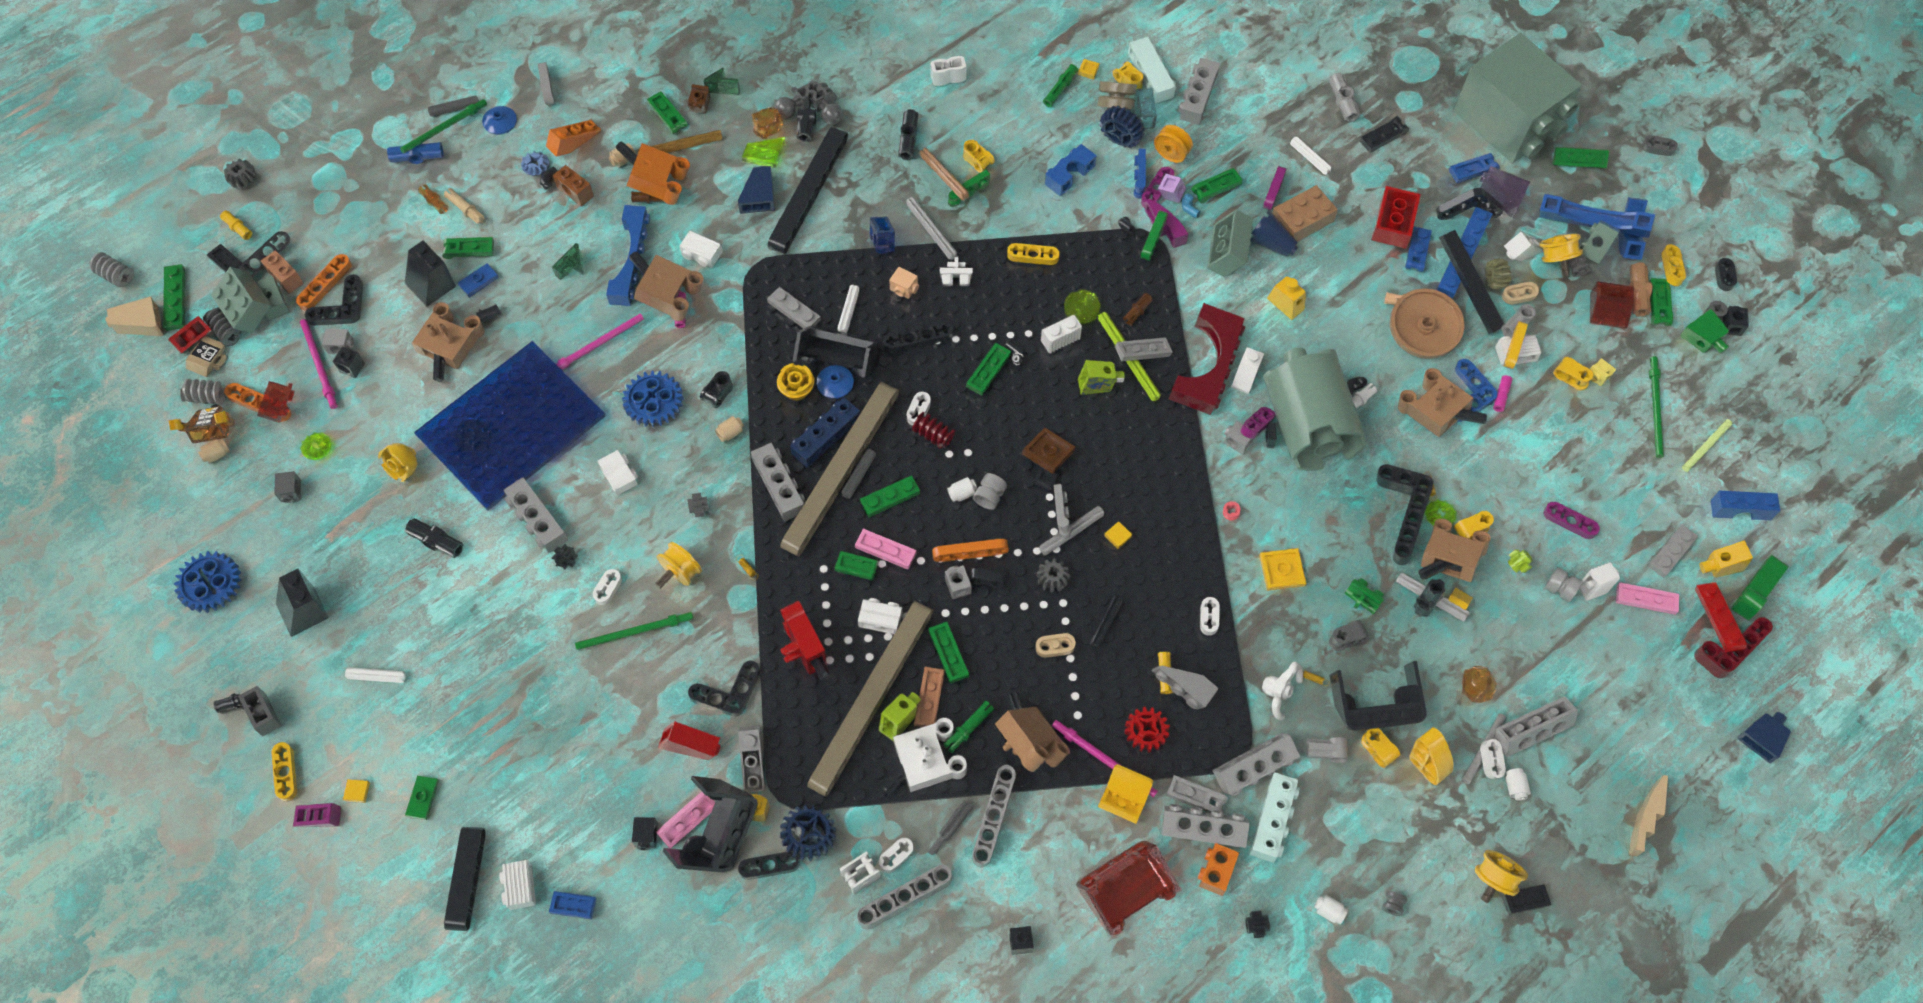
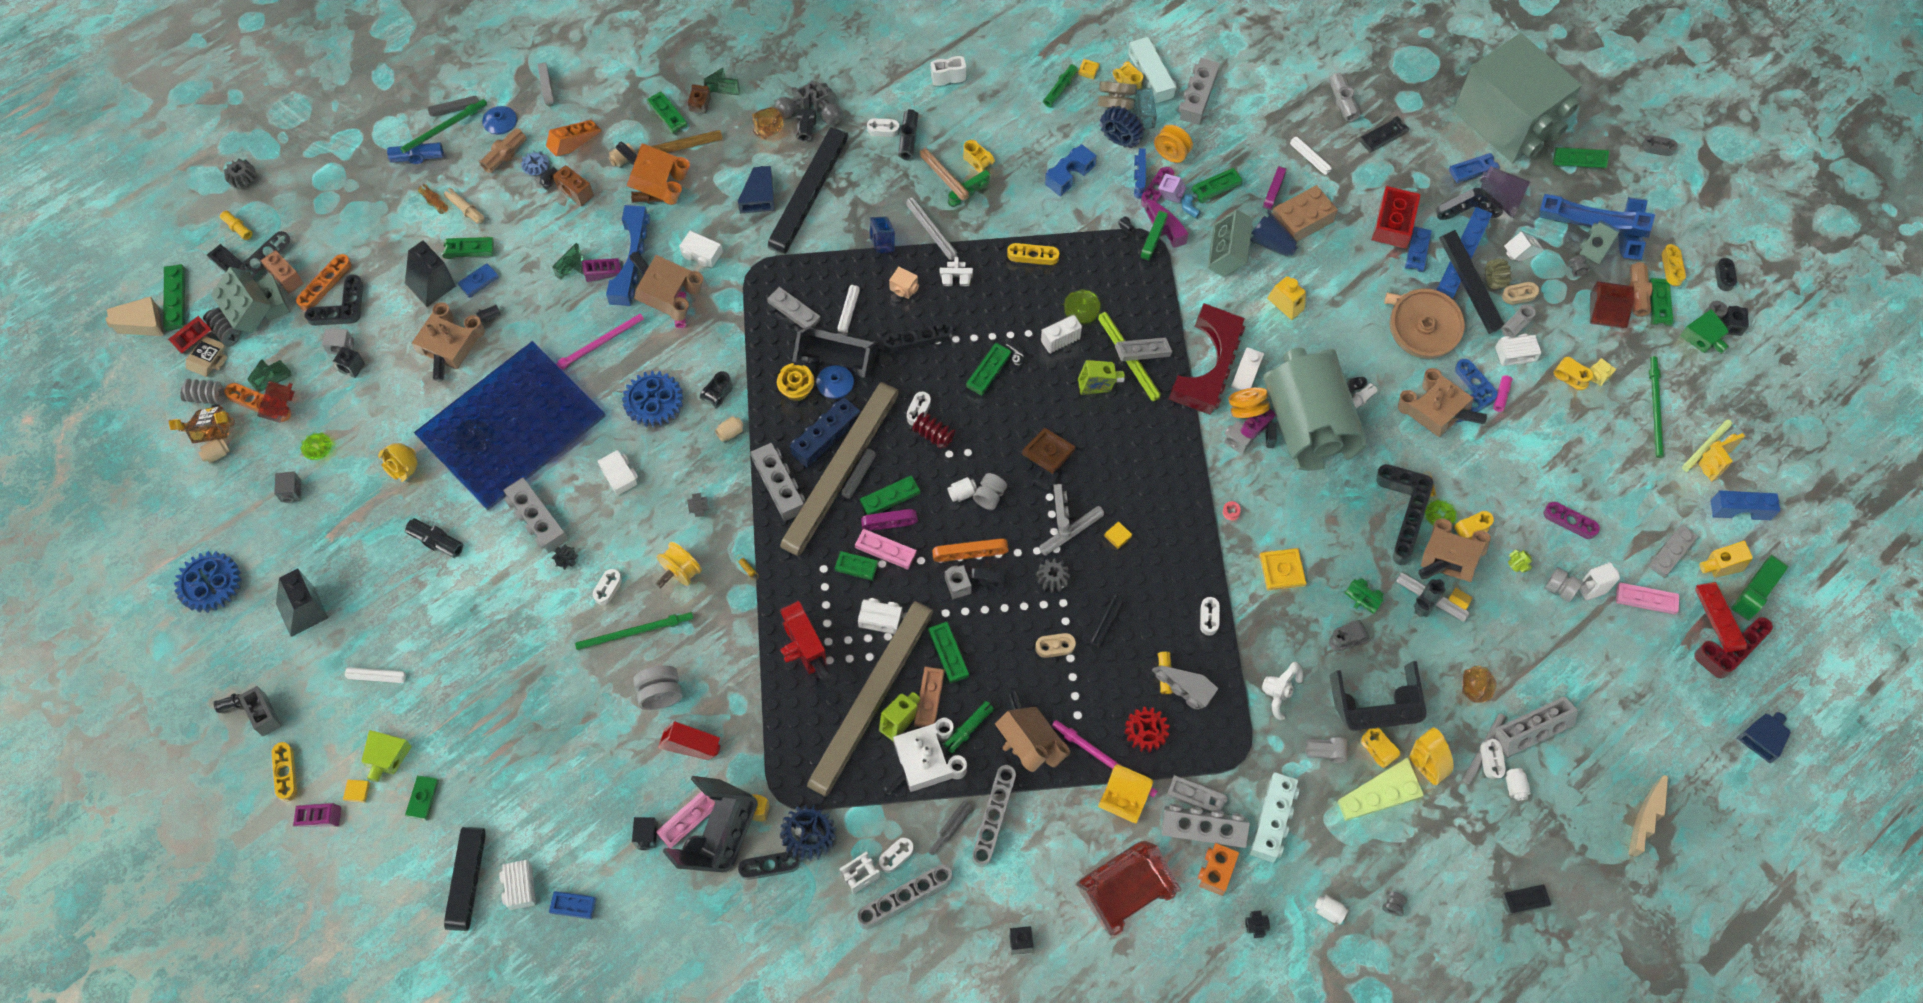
(111, 269): light grey piece -> none
(263, 374): none -> clear green slope
(328, 390): dark pink bar -> none
(383, 754): none -> lime torso
(502, 150): none -> medium nougat piece
(600, 263): none -> magenta slope
(657, 687): none -> light grey wheel
(733, 697): black beam -> none
(751, 758): light grey slope -> none
(764, 152): clear neon green wing -> none
(883, 127): none -> white beam
(889, 520): none -> magenta beam
(1137, 309): reddish brown axle -> none
(1227, 773): light grey brick -> none
(1249, 402): none -> light orange wheel
(1313, 677): yellow piece -> none
(1385, 791): none -> yellowish green wing
(1500, 874): yellow wheel -> none
(1515, 345): yellow beam -> none
(1561, 249): yellow wheel -> none
(1717, 459): none -> yellow bracket

